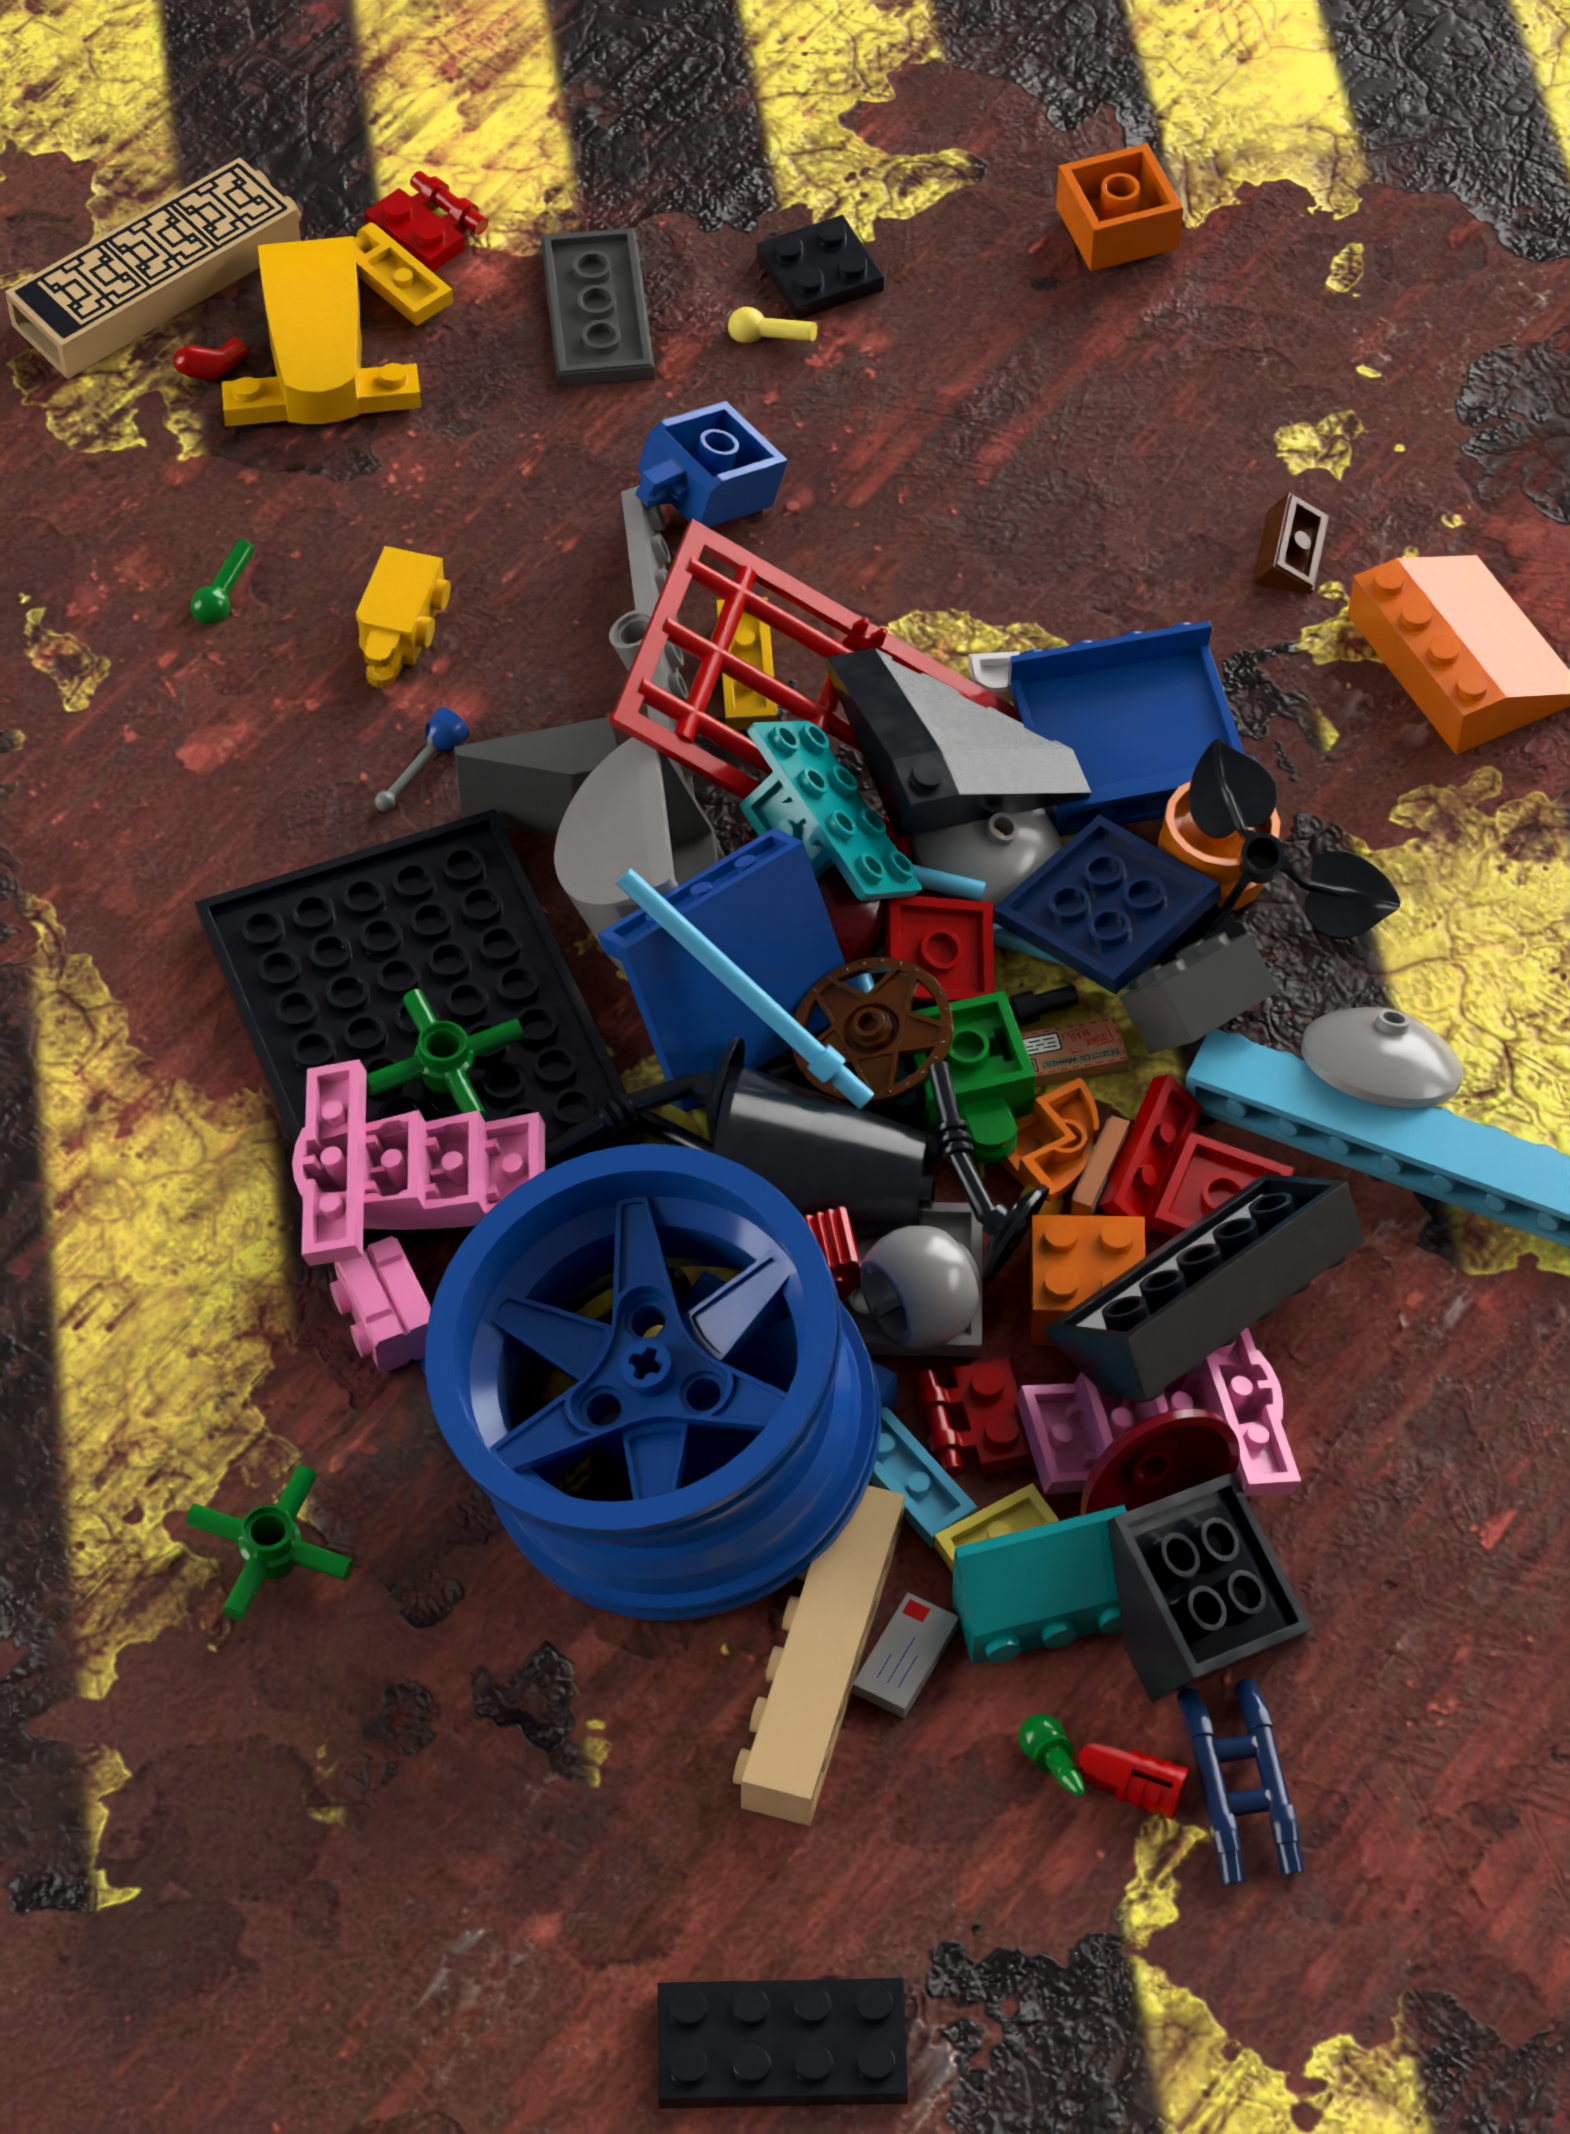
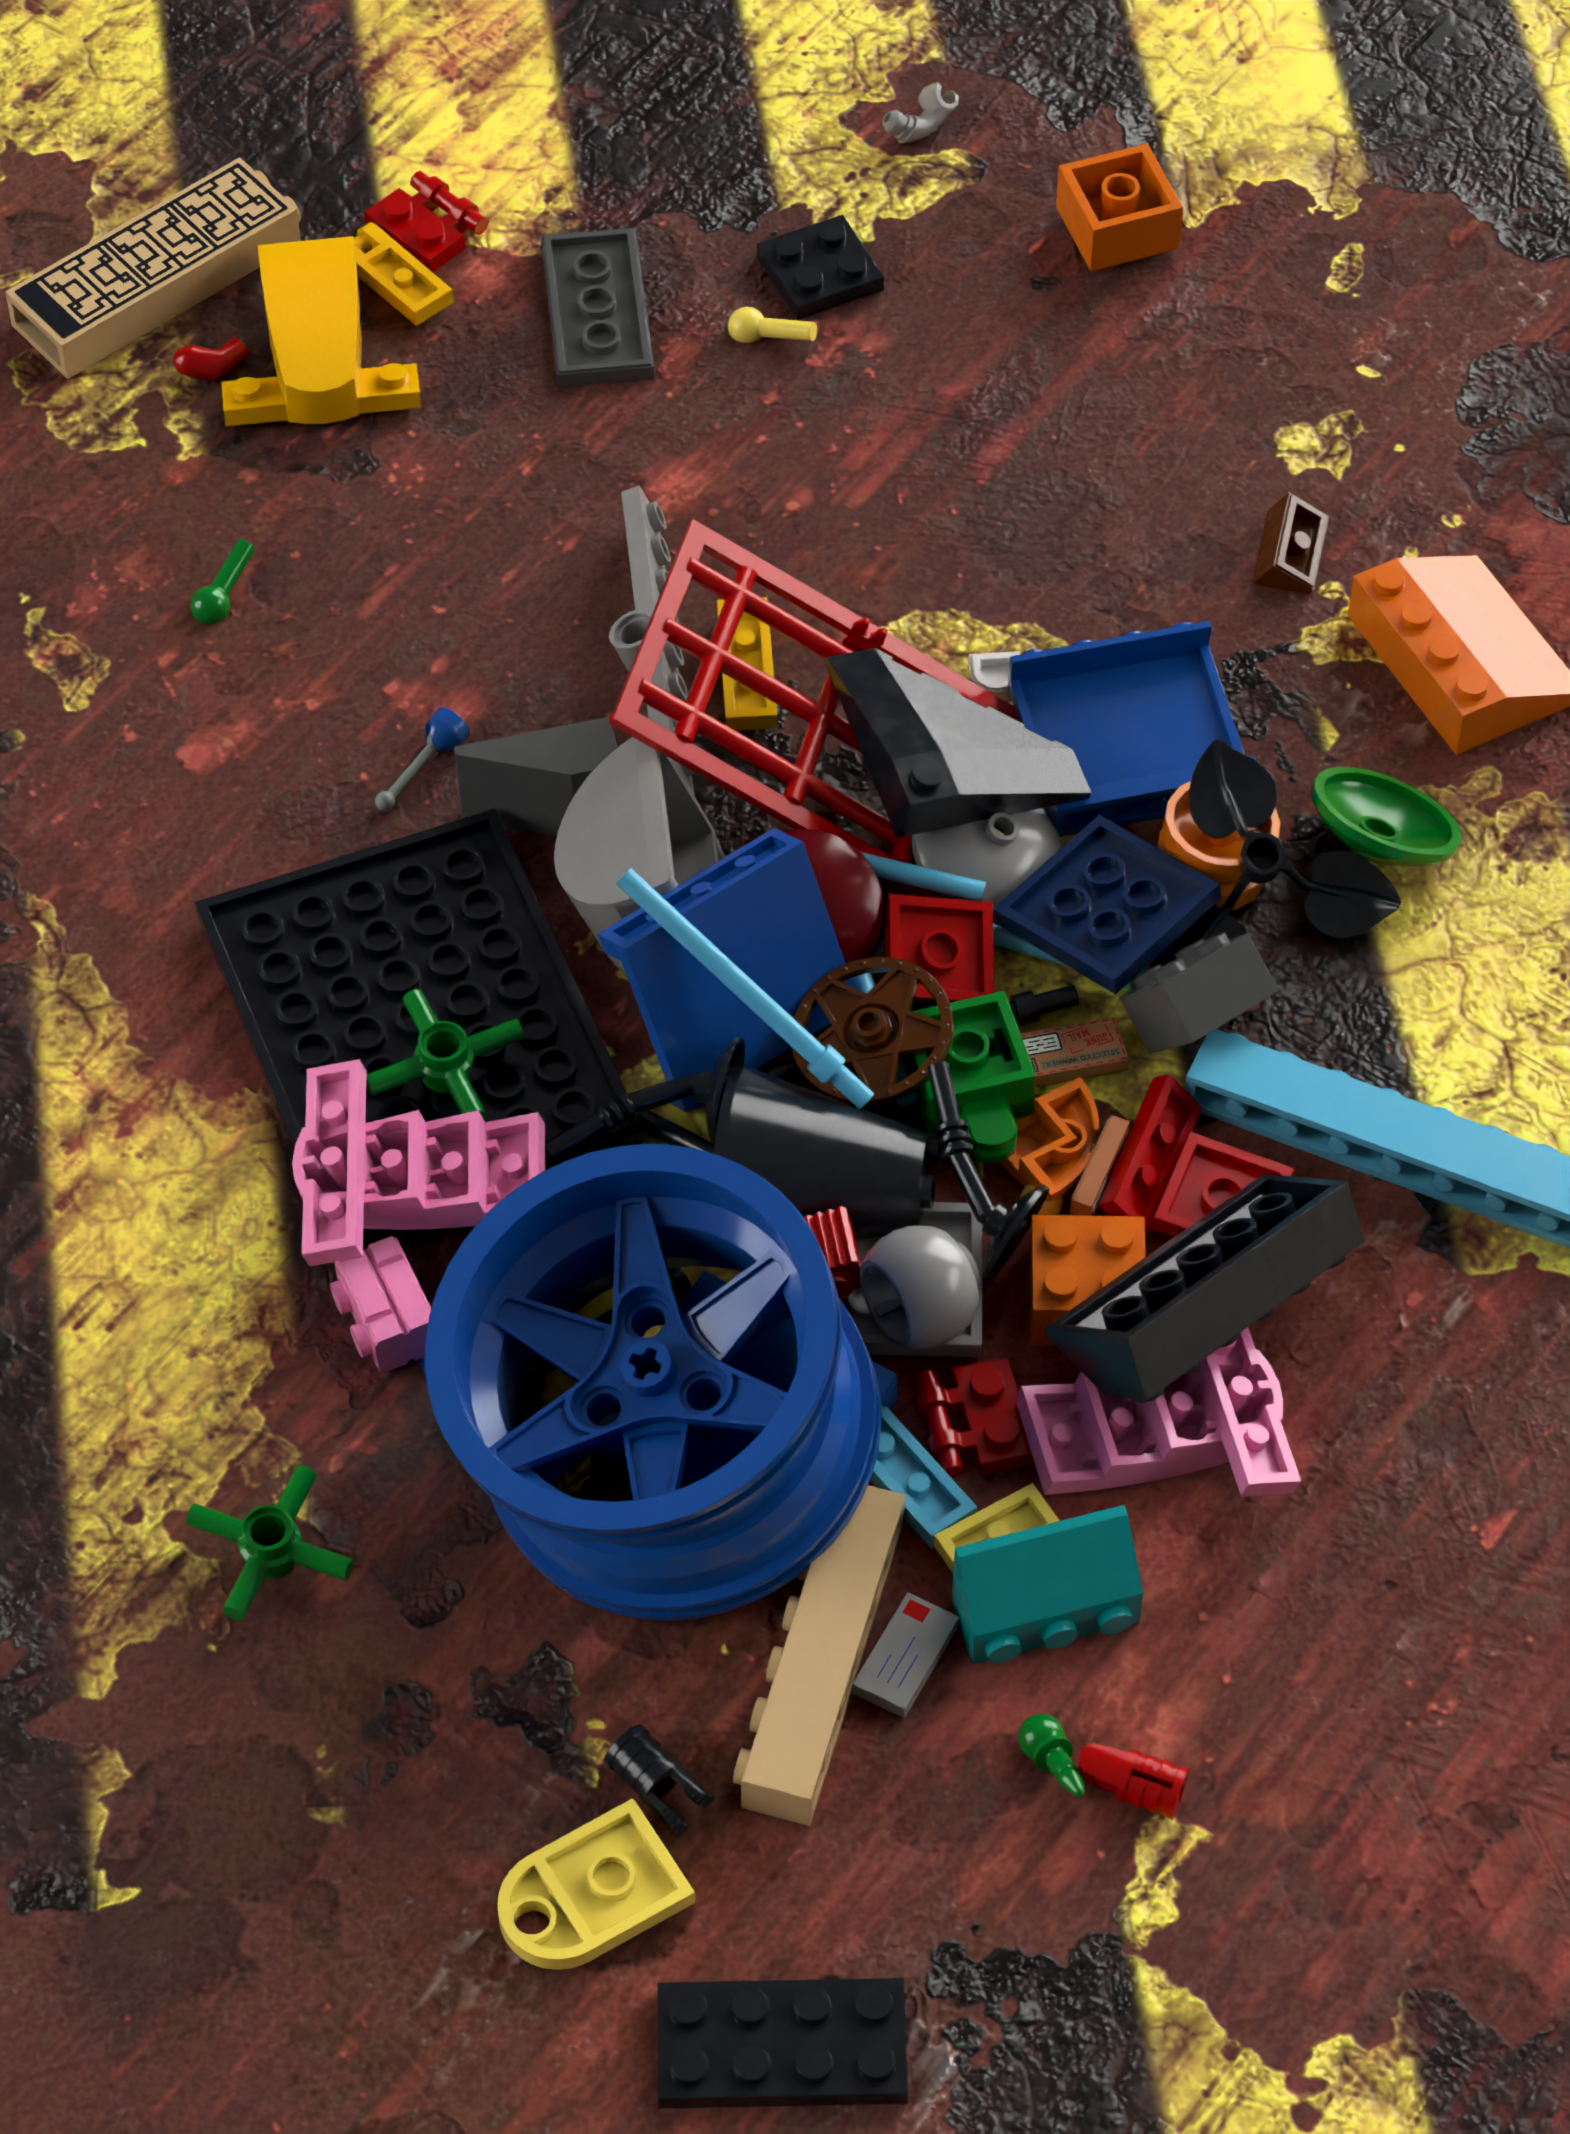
(399, 611): yellow hinge -> none
(594, 1888): none -> light yellow plate
(653, 1774): none -> black hinge
(709, 466): blue hinge -> none
(821, 806): teal bracket -> none
(935, 110): none -> light grey piece
(1161, 1459): dark red dish -> none
(1198, 1587): black slope -> none
(1225, 1806): dark blue piece -> none
(1382, 1057): light grey dish -> none
(1384, 818): none -> green dish

